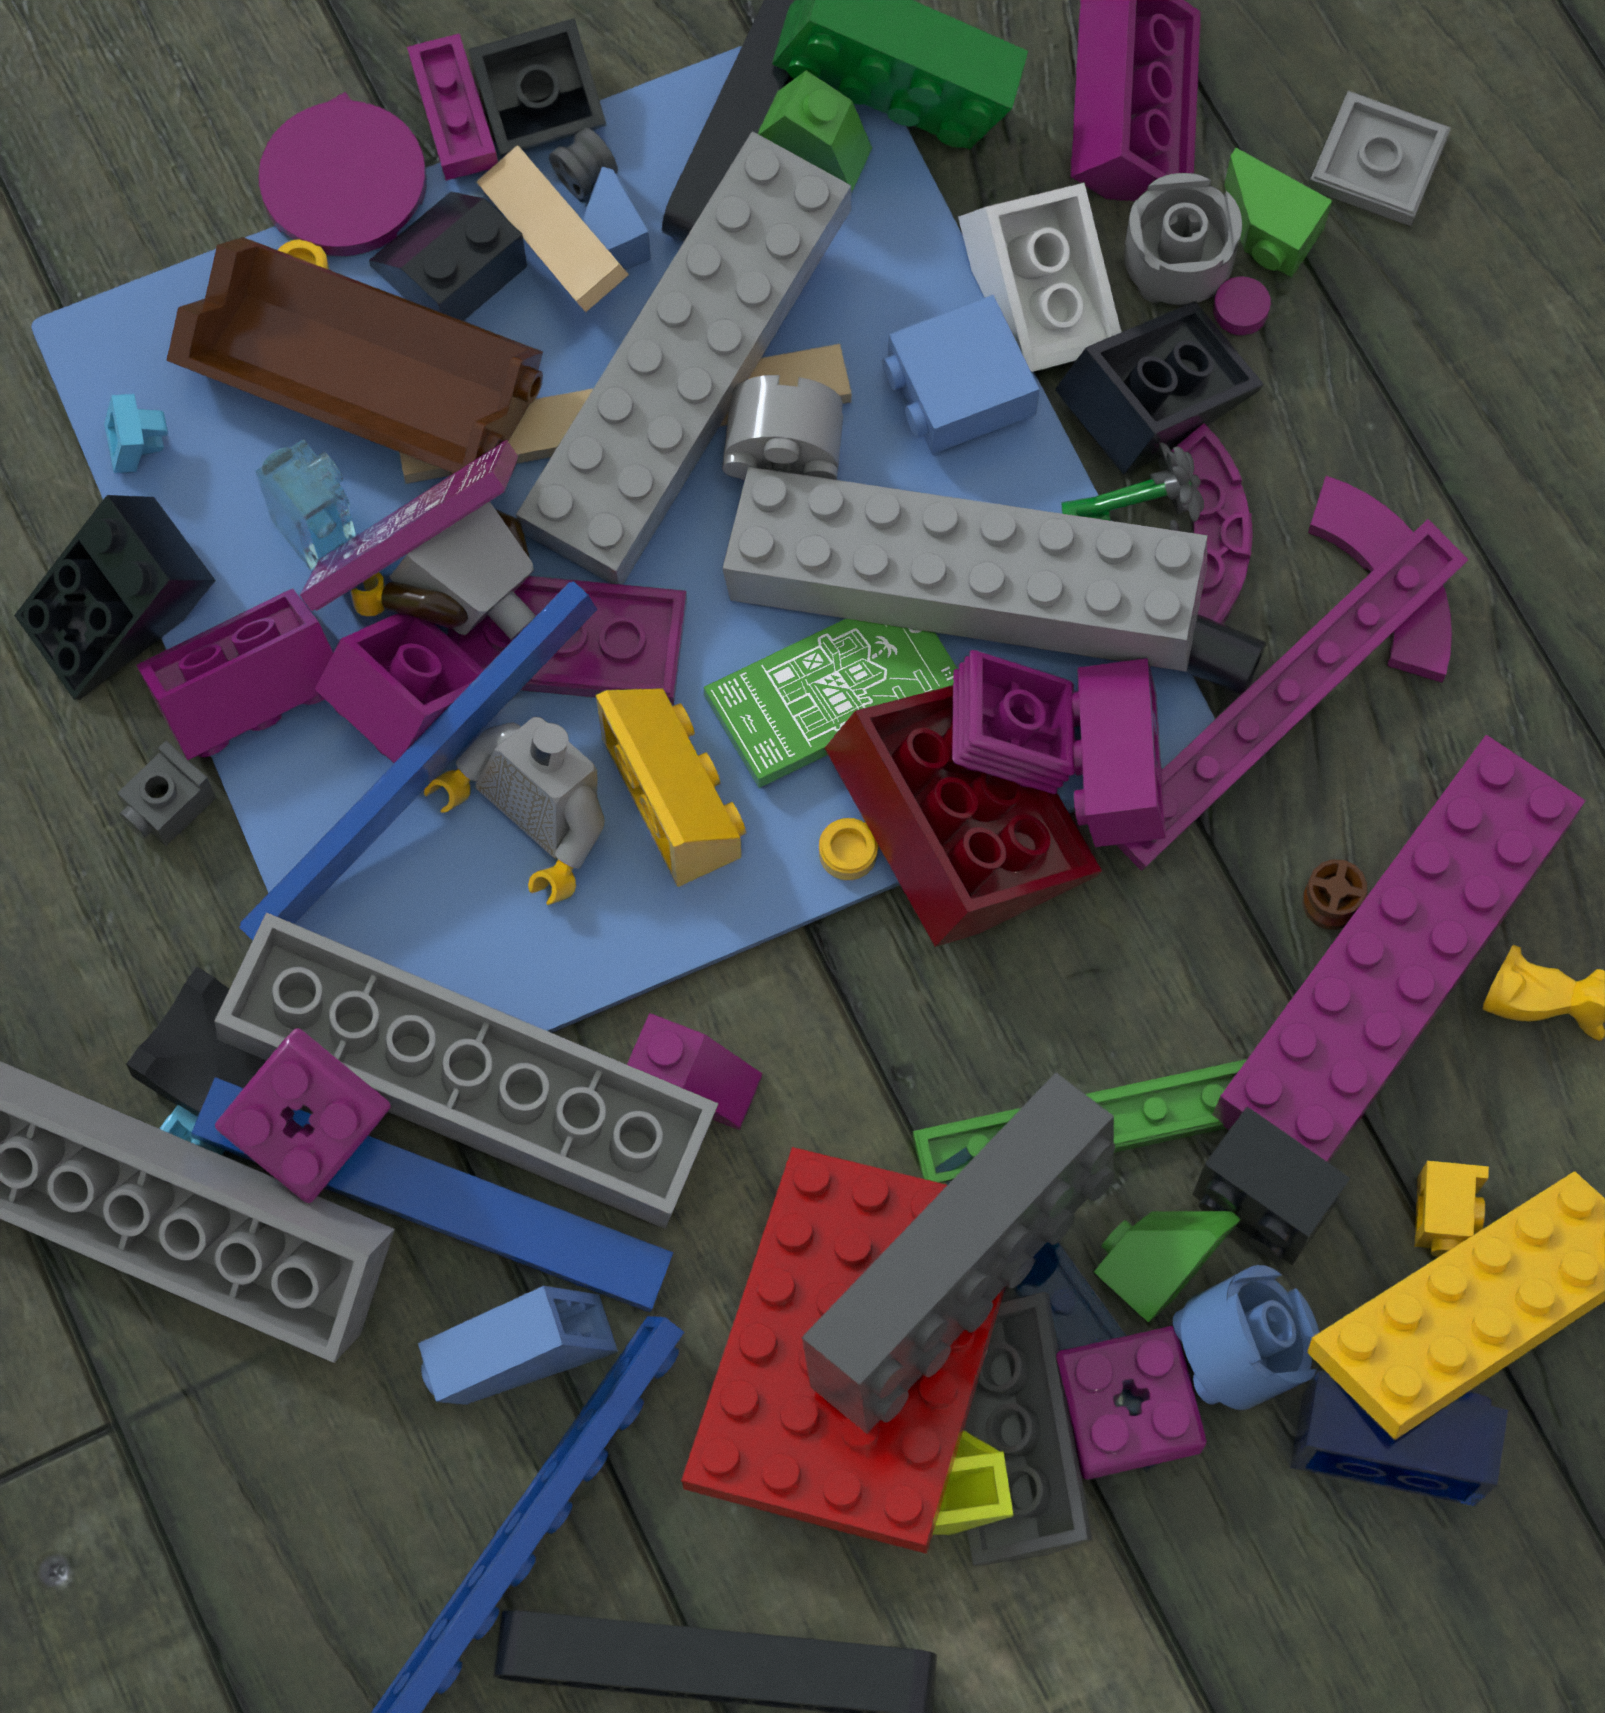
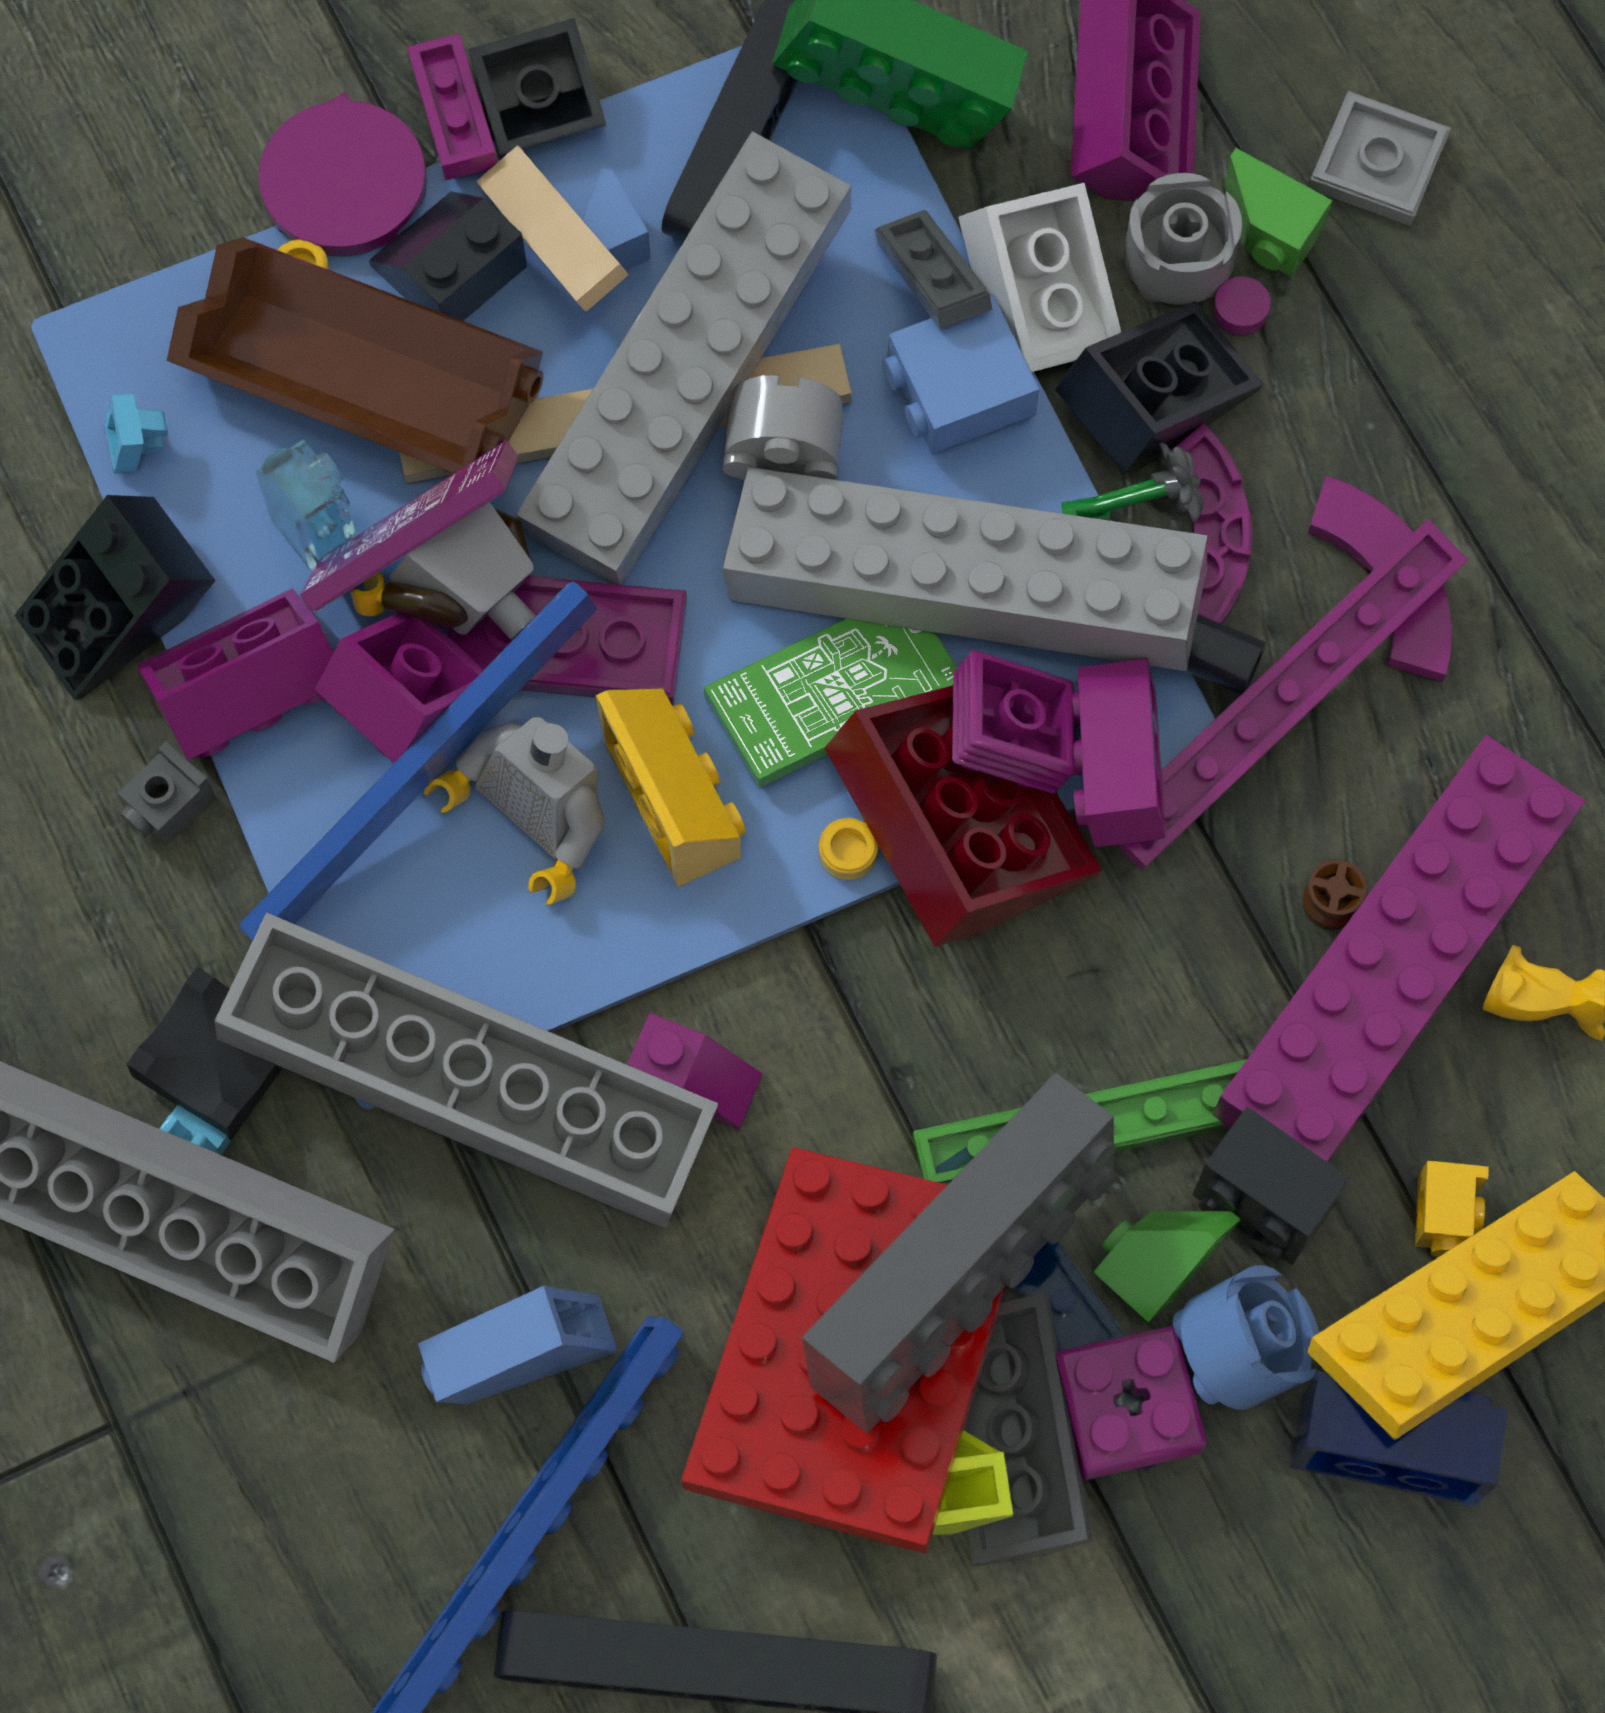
(263, 1115): magenta brick -> none
(479, 1213): blue tile -> none
(582, 162): dark grey wheel -> none
(818, 127): bright green slope -> none
(933, 269): none -> dark grey tile

